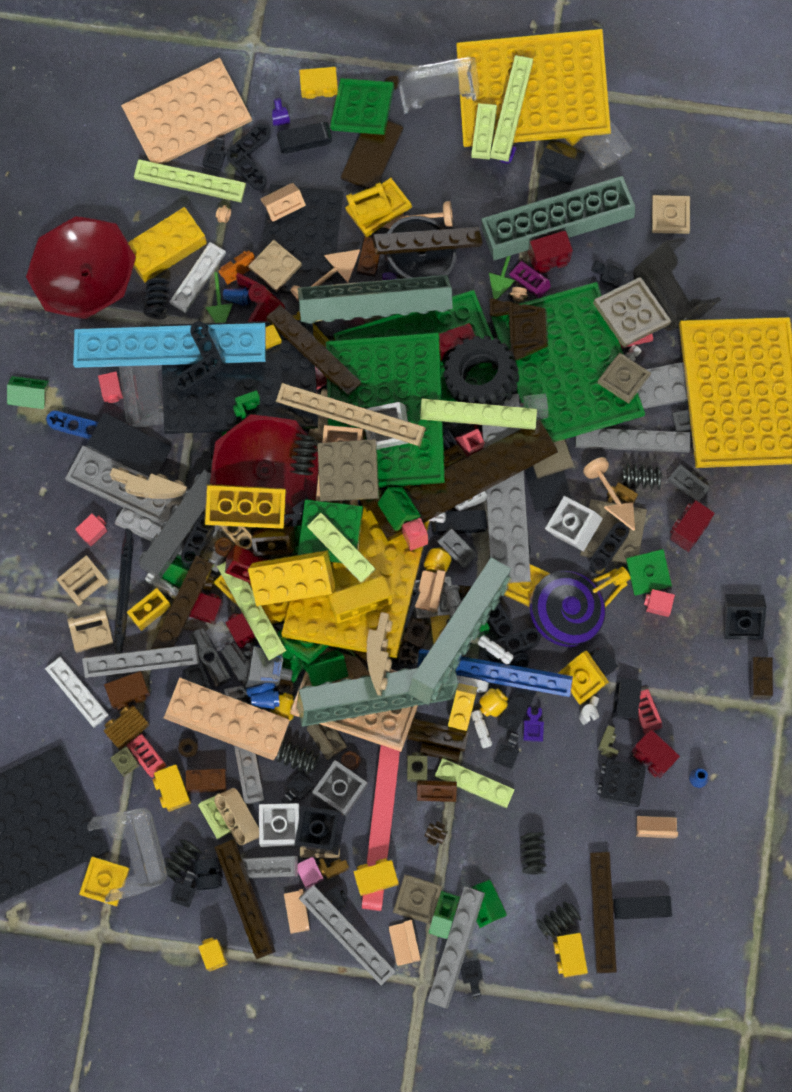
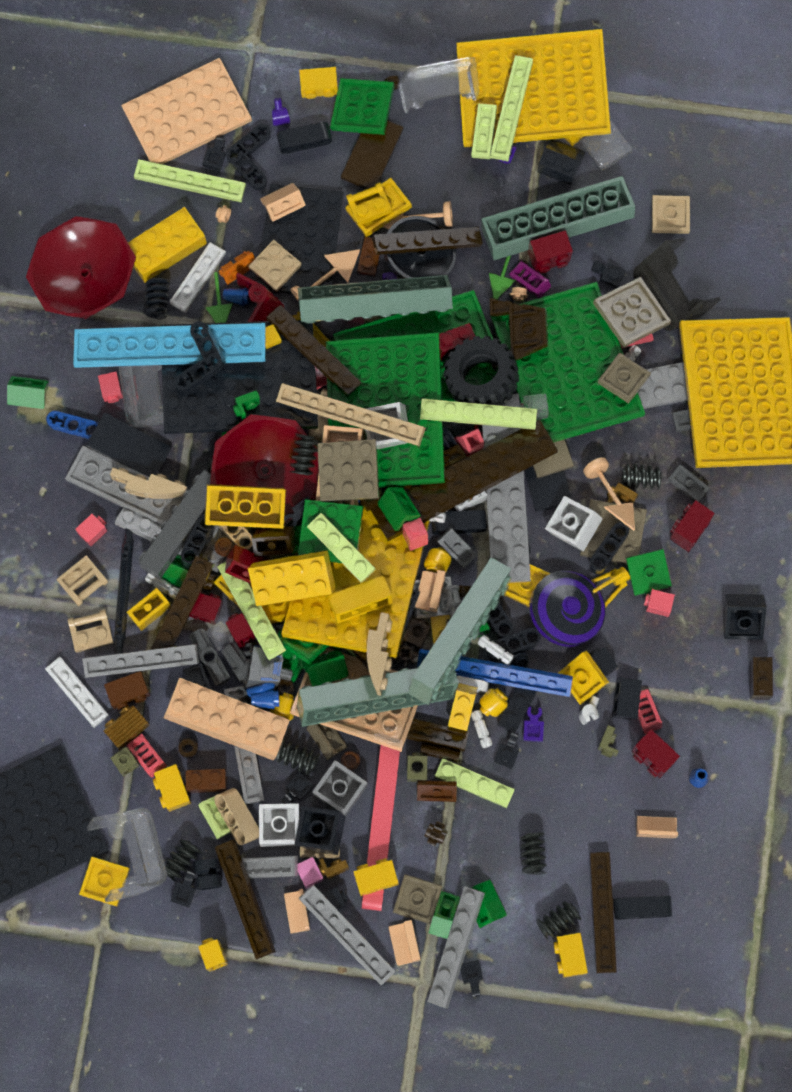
(621, 783): black brick -> none
(635, 440): light grey plate -> none

